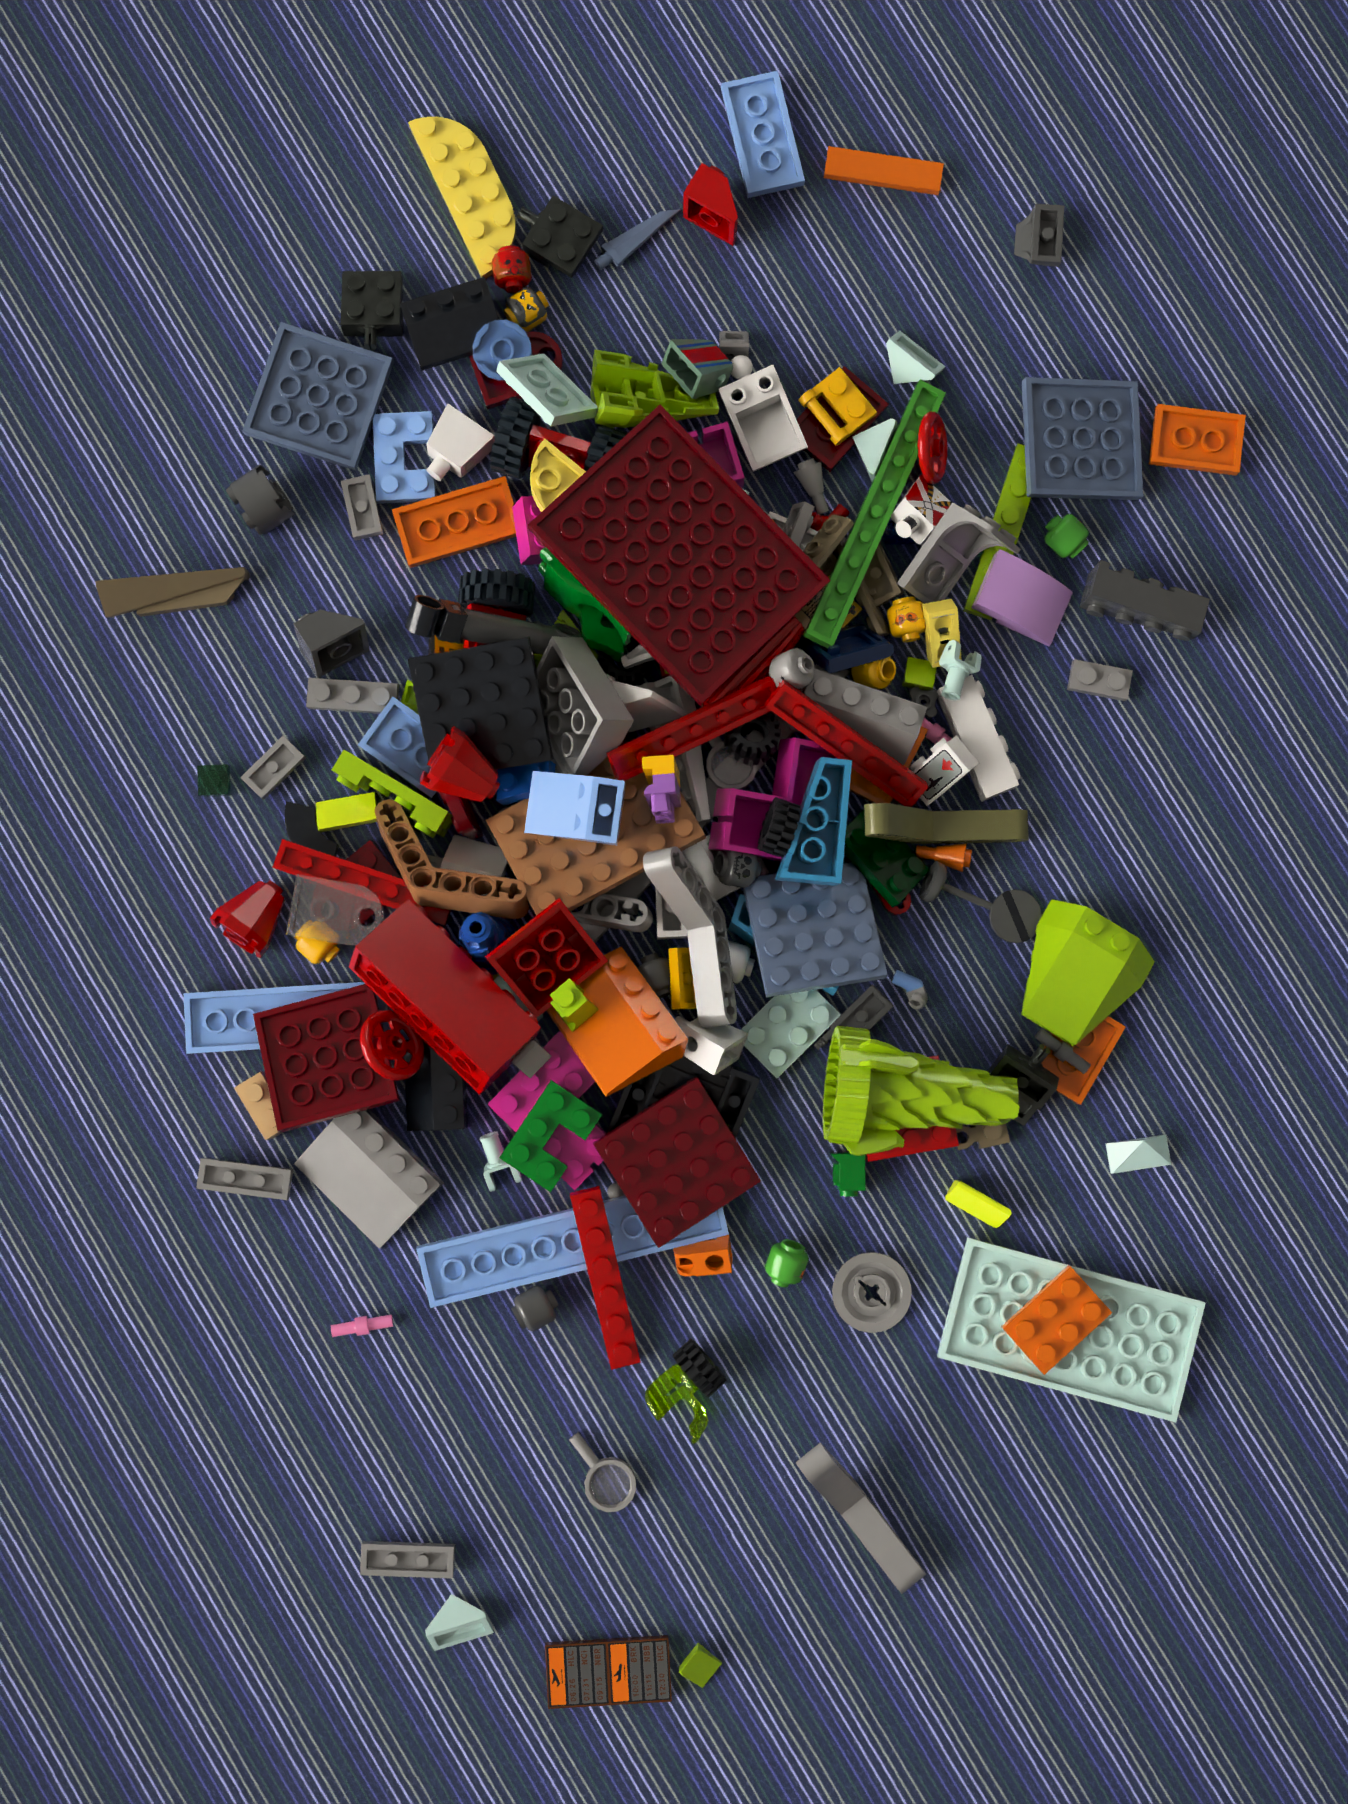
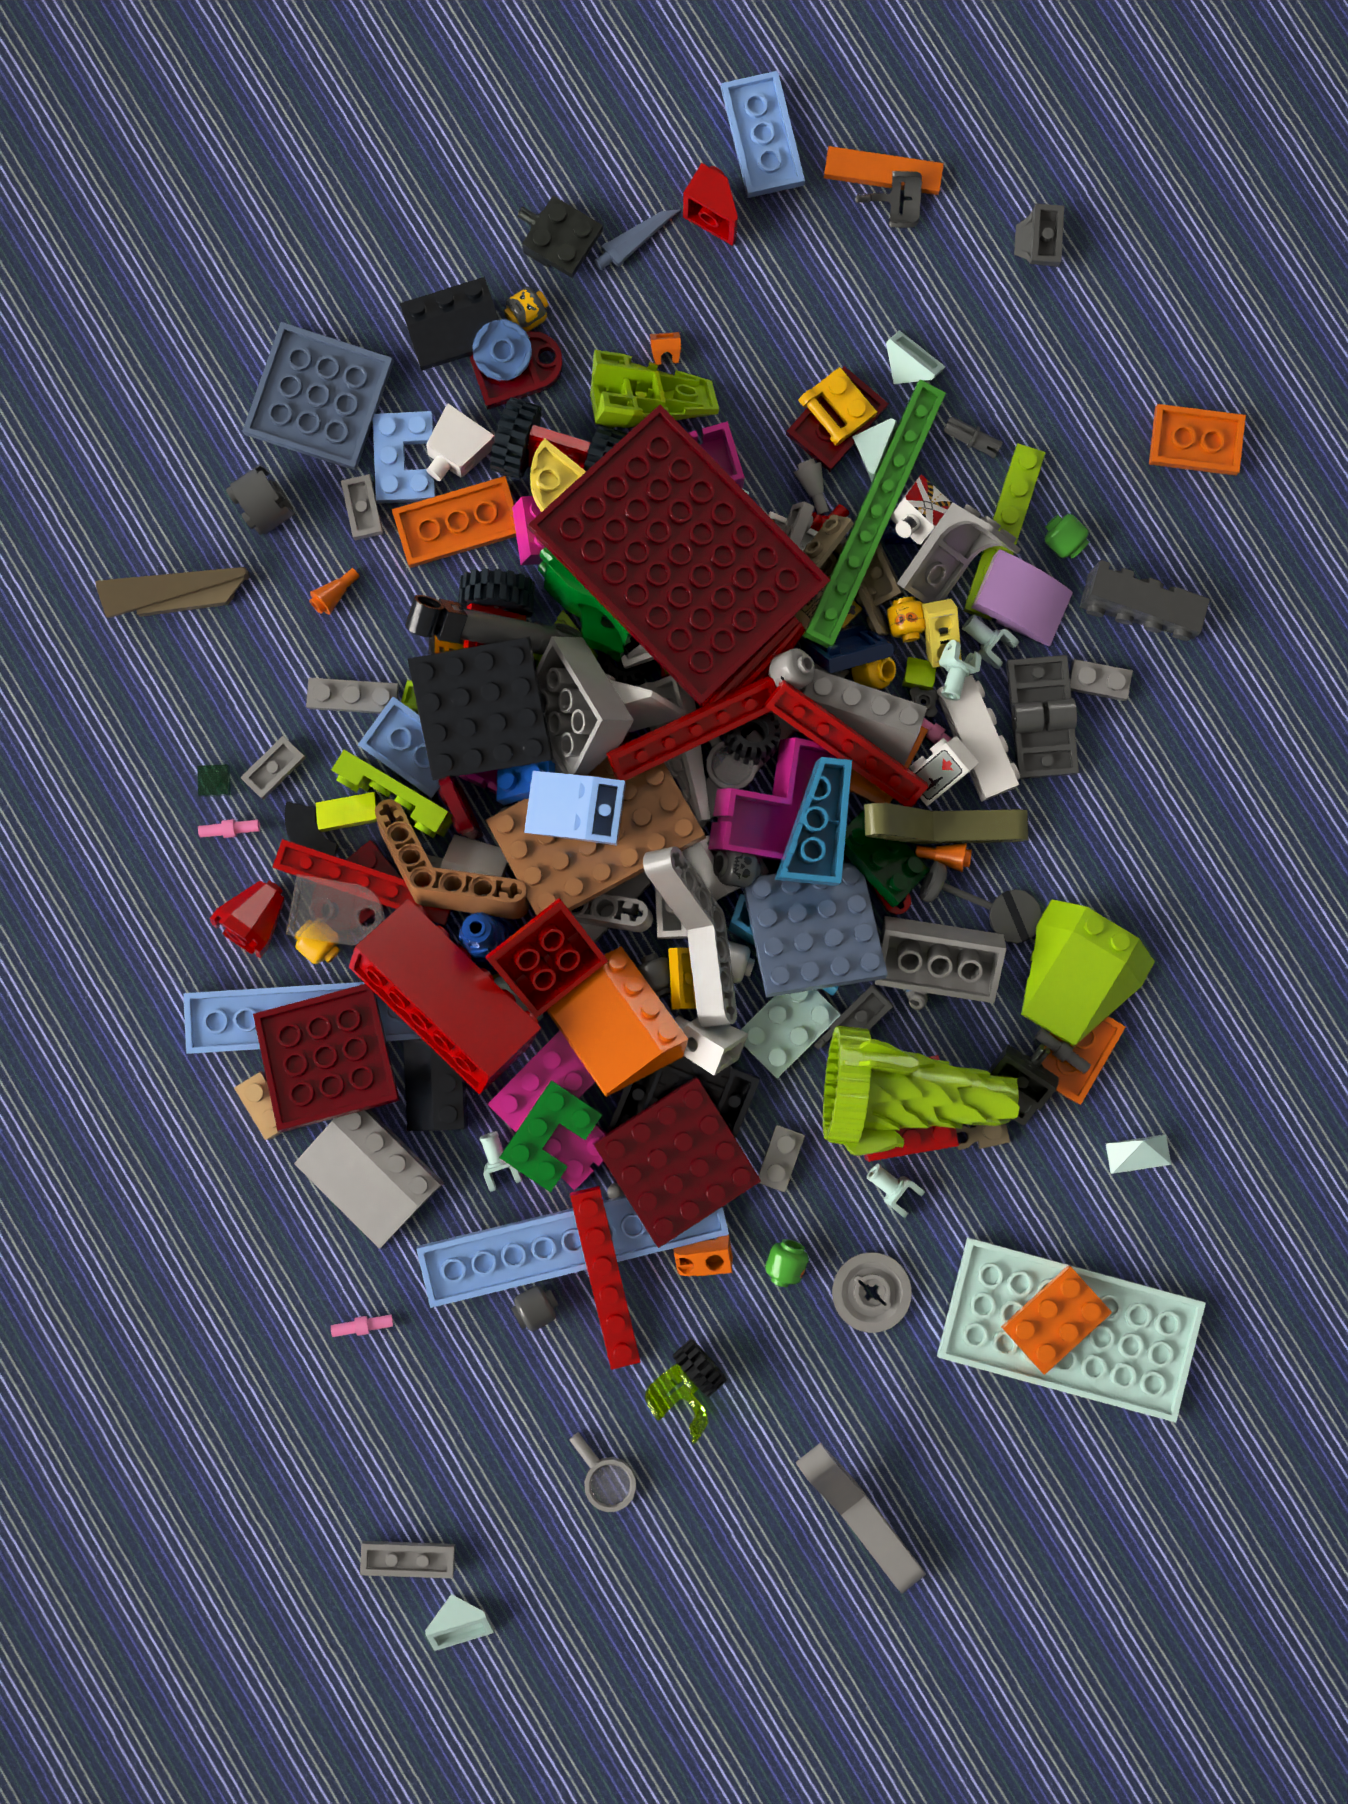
(229, 828): none -> bright pink bar
(244, 1178): light grey plate -> none
(327, 596): none -> orange cone
(330, 639): dark grey slope -> none
(371, 305): pearl dark grey plate -> none
(391, 1046): red plate -> none
(460, 769): red cone -> none
(468, 187): light yellow plate -> none
(511, 268): red head -> none
(531, 1058): light grey slope -> none
(547, 389): light aqua plate -> none
(572, 1004): lime window -> none
(608, 1671): tile -> none
(663, 787): medium lavender hips -> none
(665, 343): none -> orange tile
(697, 366): sand green torso -> none
(699, 1665): lime slope -> none
(734, 342): light grey slope -> none
(762, 416): white slope -> none
(779, 827): black tyre -> none
(780, 1158): none -> light grey plate
(848, 1173): green window -> none
(892, 1187): none -> light aqua piece
(911, 208): none -> dark grey helmet
(932, 447): red plate -> none
(942, 959): none -> light grey slope
(972, 437): none -> dark grey axle
(977, 1204): neon yellow slope -> none
(988, 639): none -> light aqua piece
(1042, 716): none -> dark grey plate
(1082, 438): sand blue plate -> none

